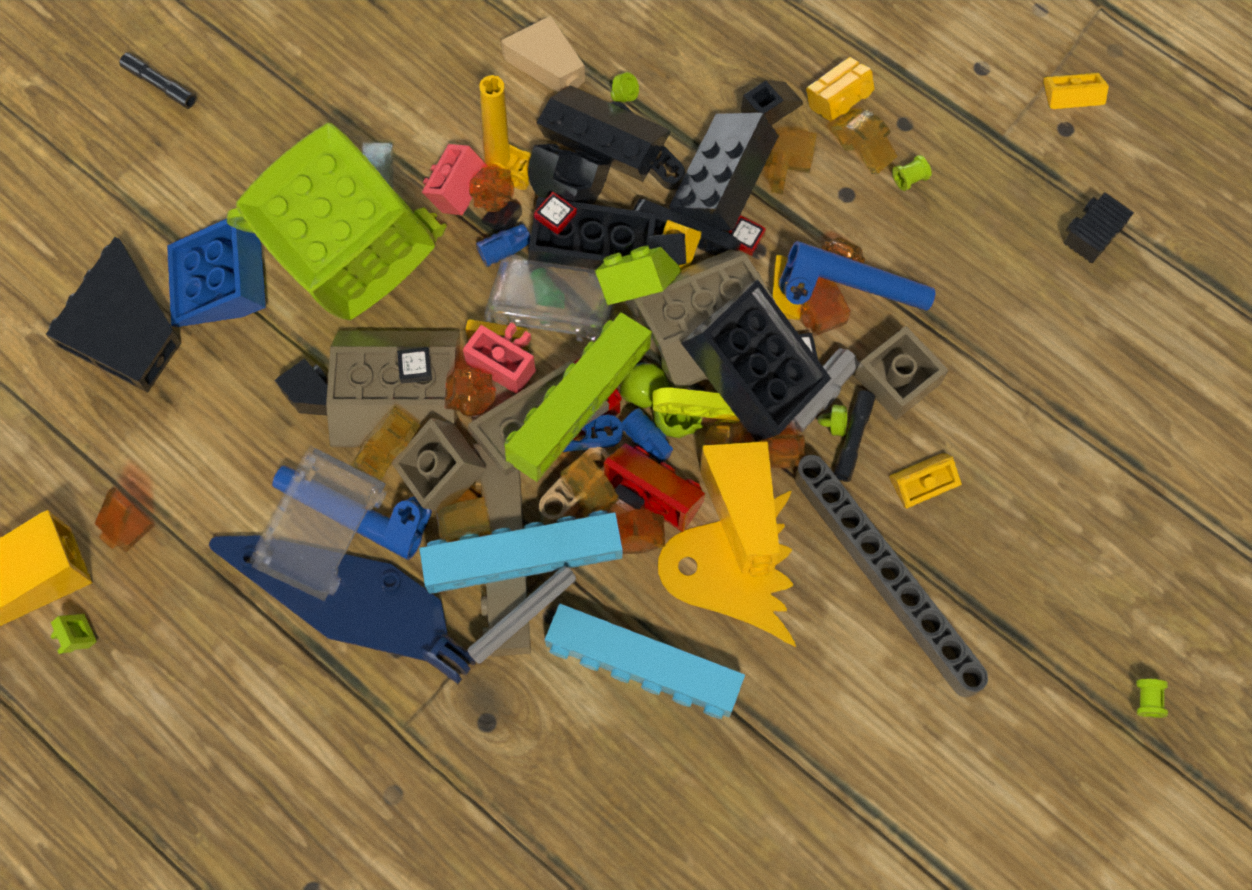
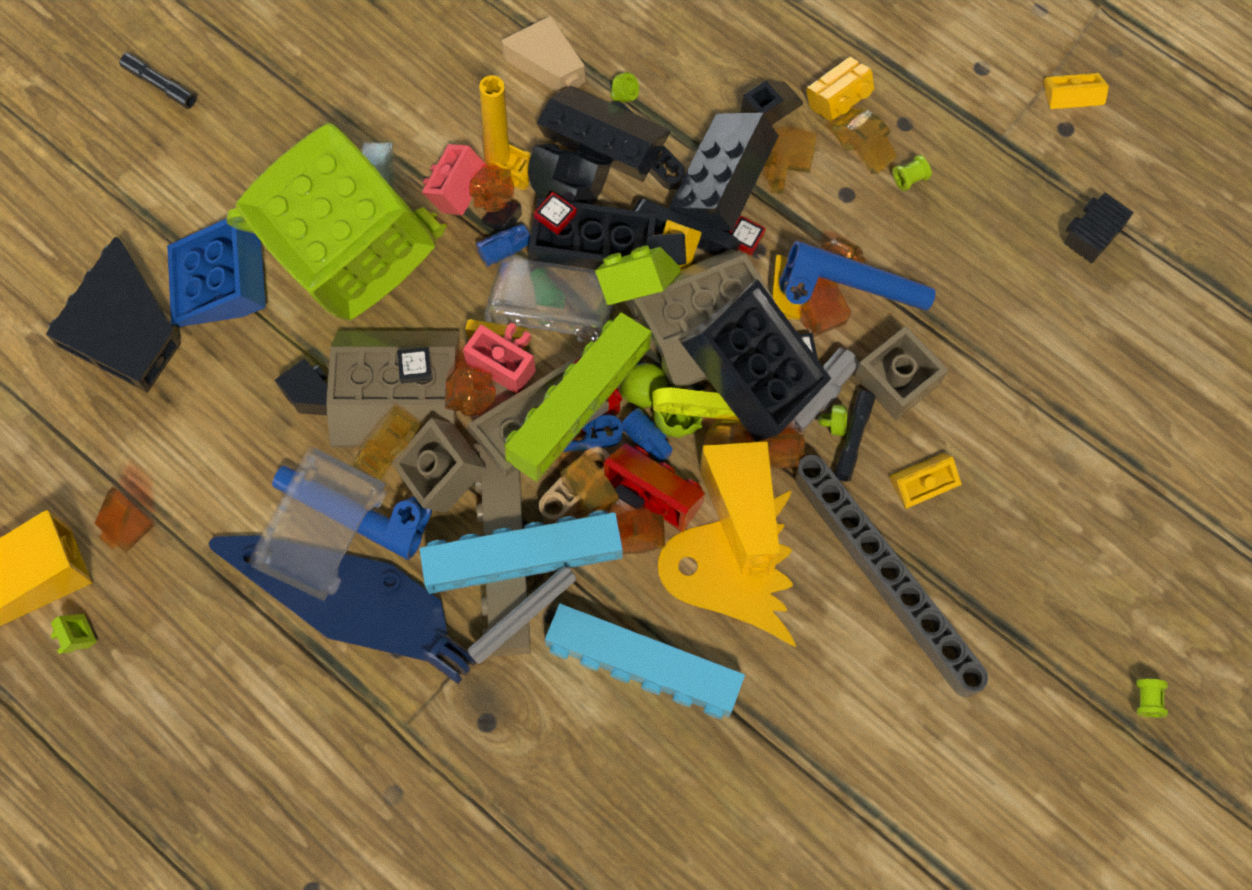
(463, 519): clear yellow brick -> none

